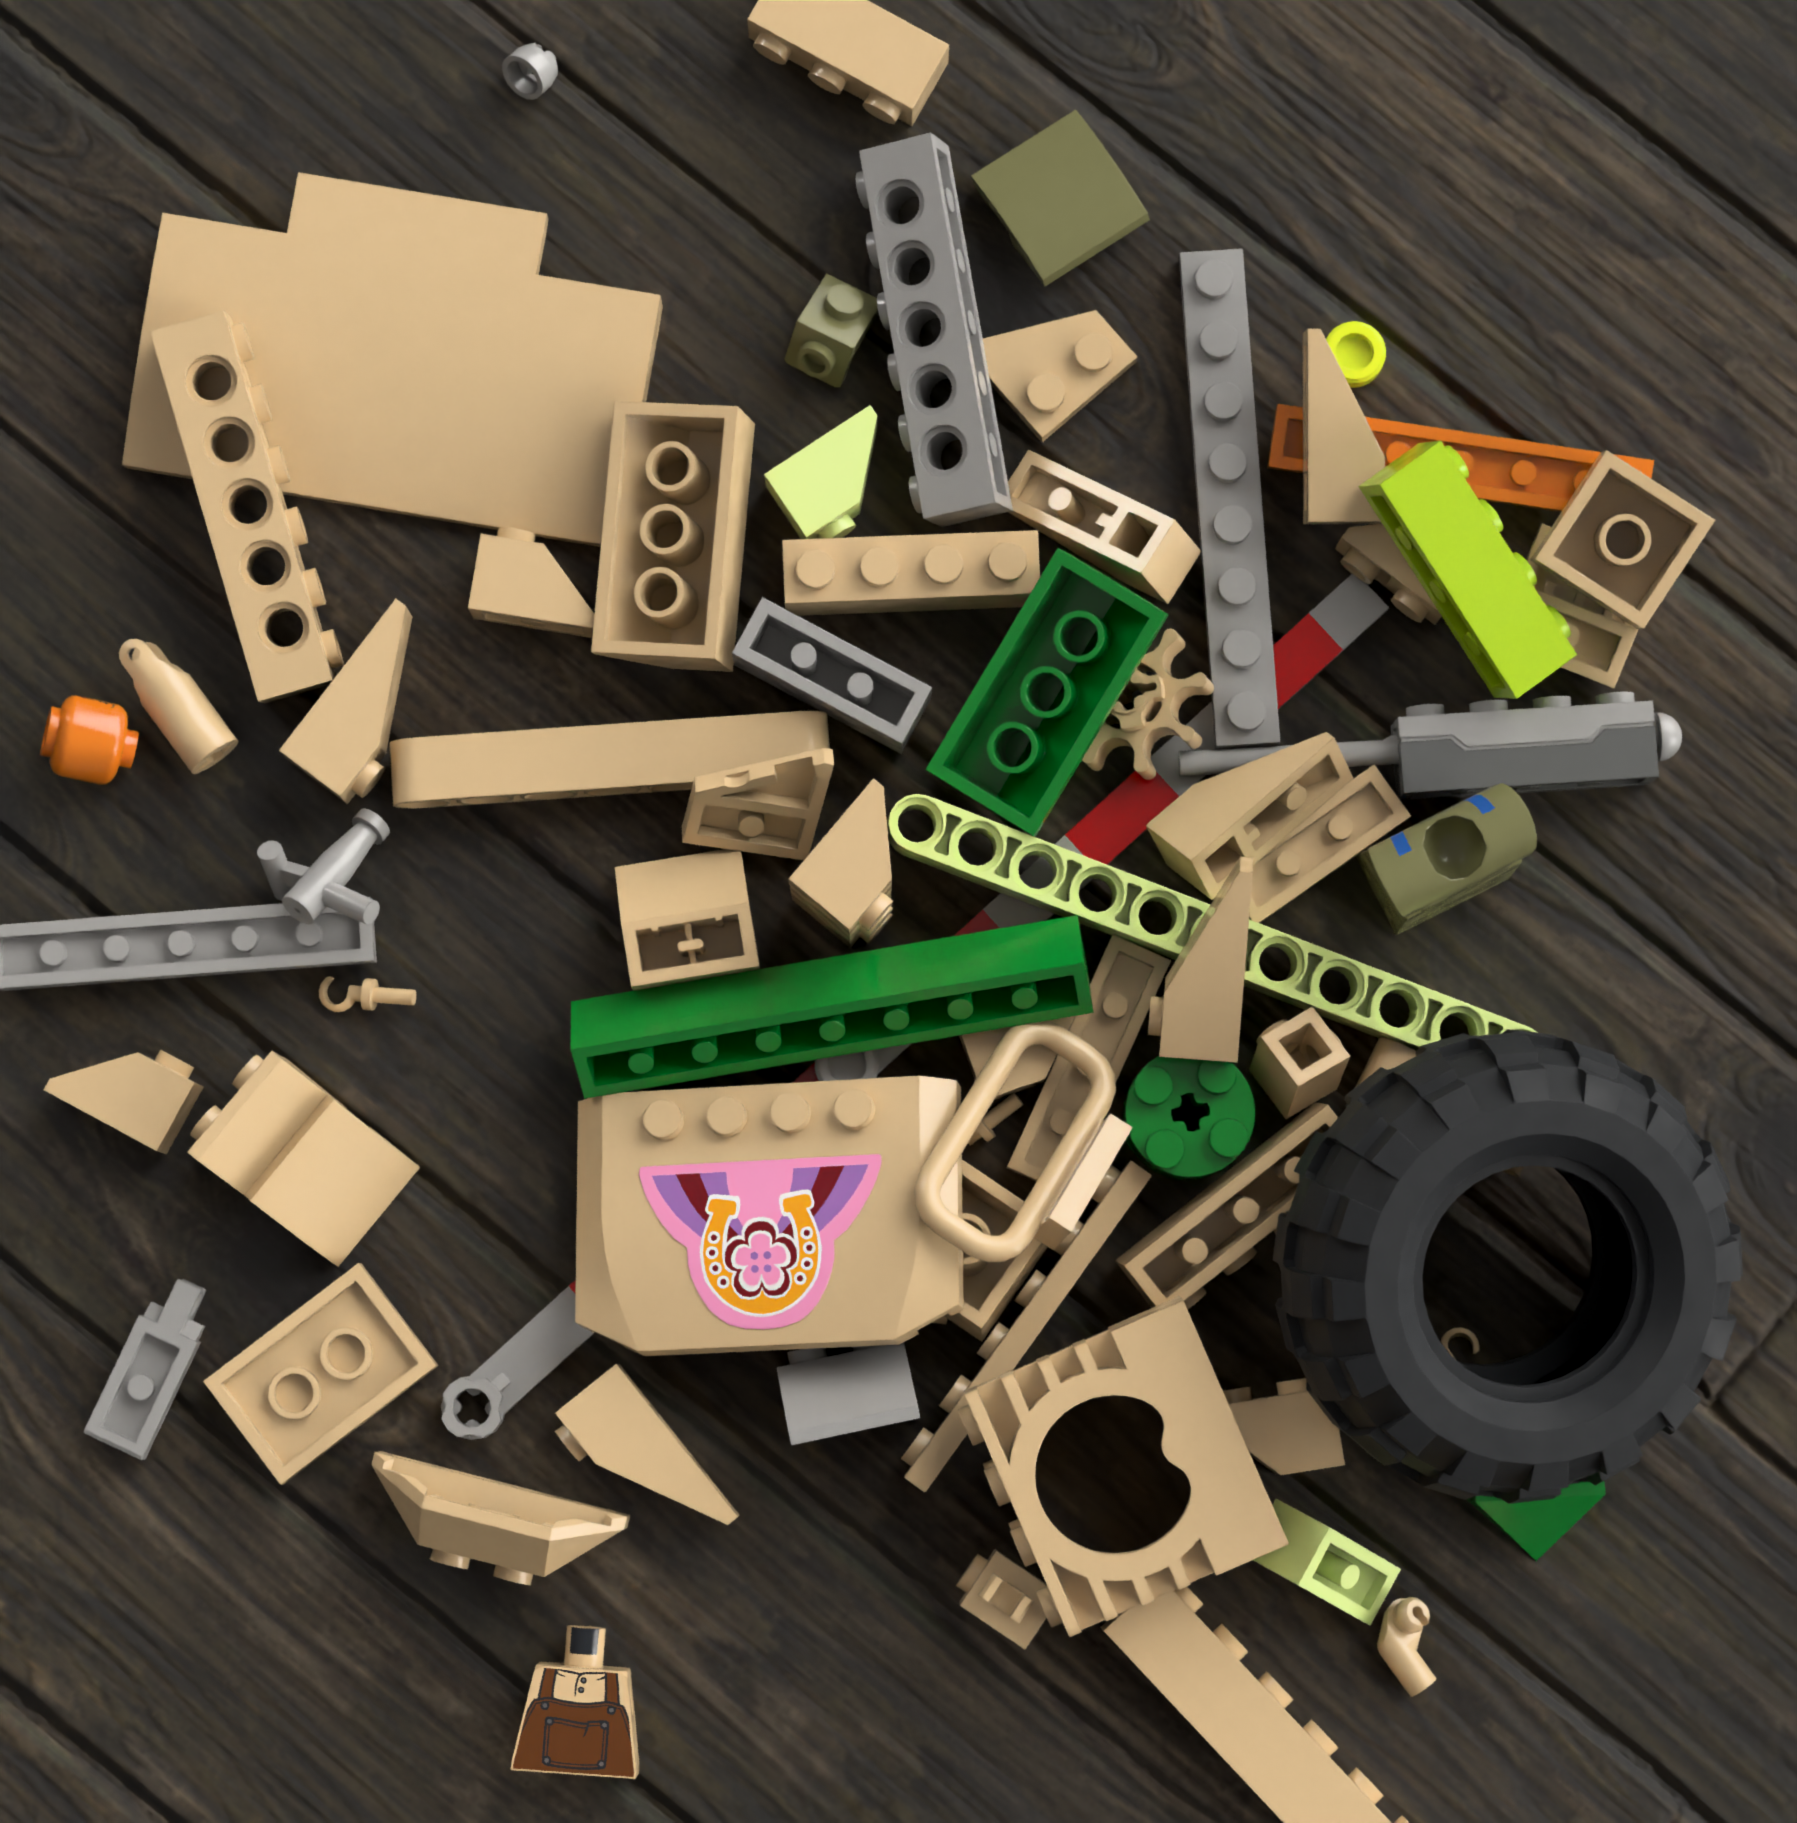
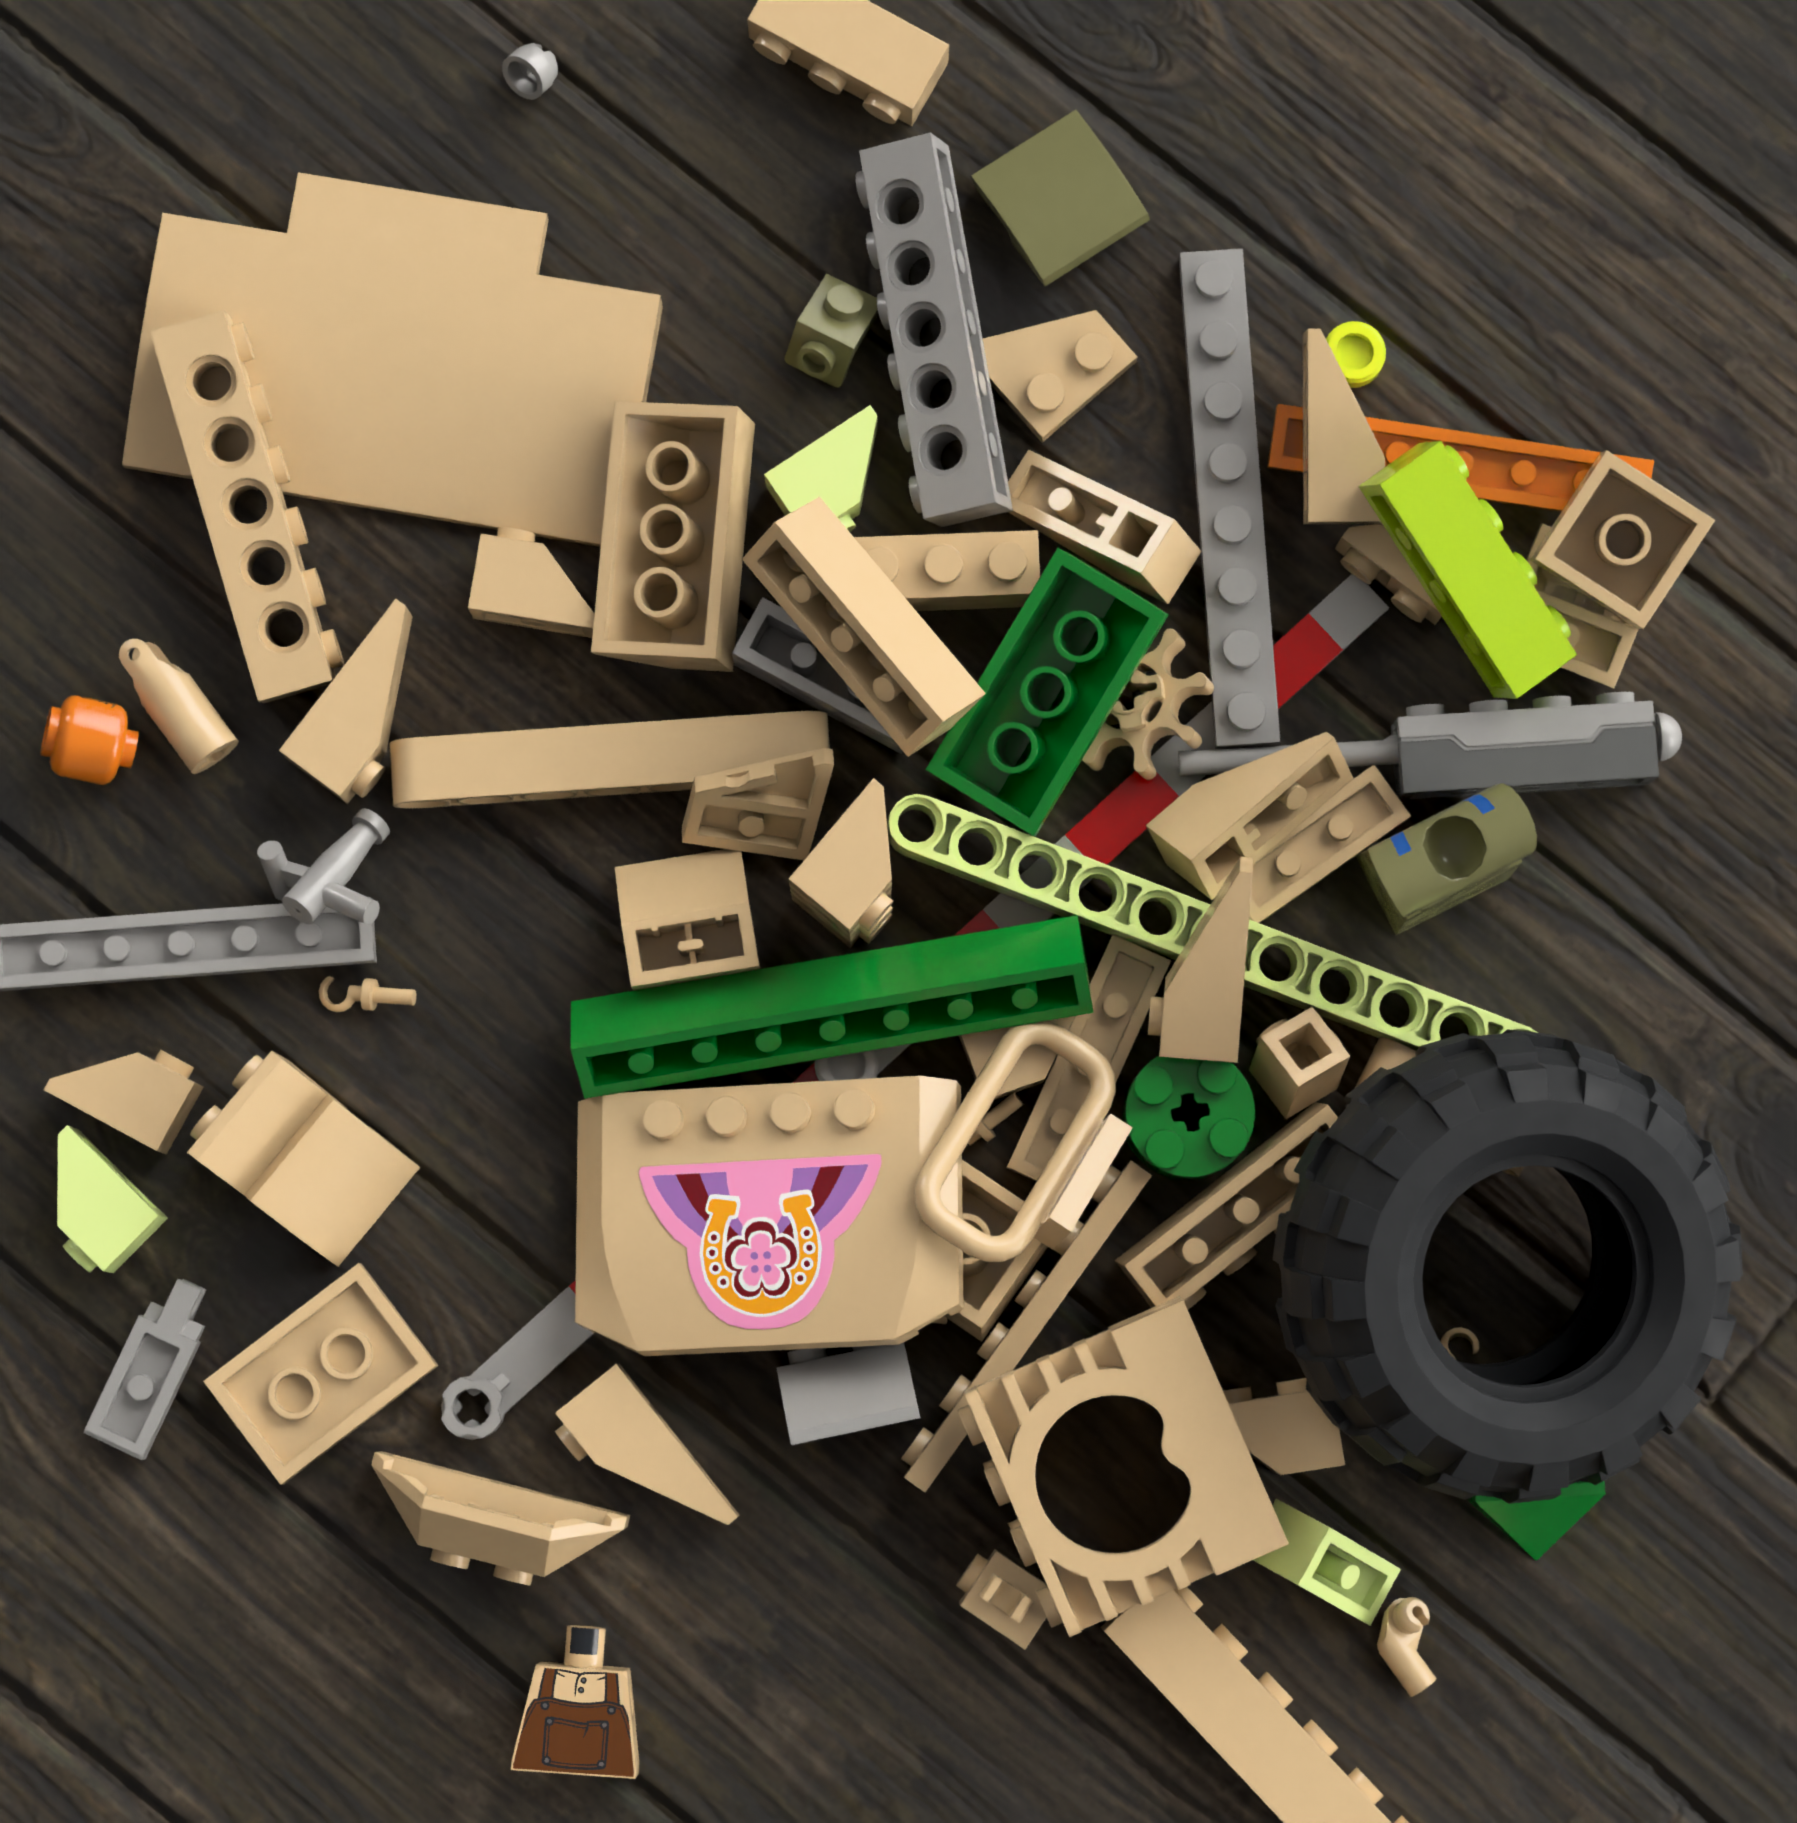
(99, 1206): none -> yellowish green slope
(863, 626): none -> tan brick

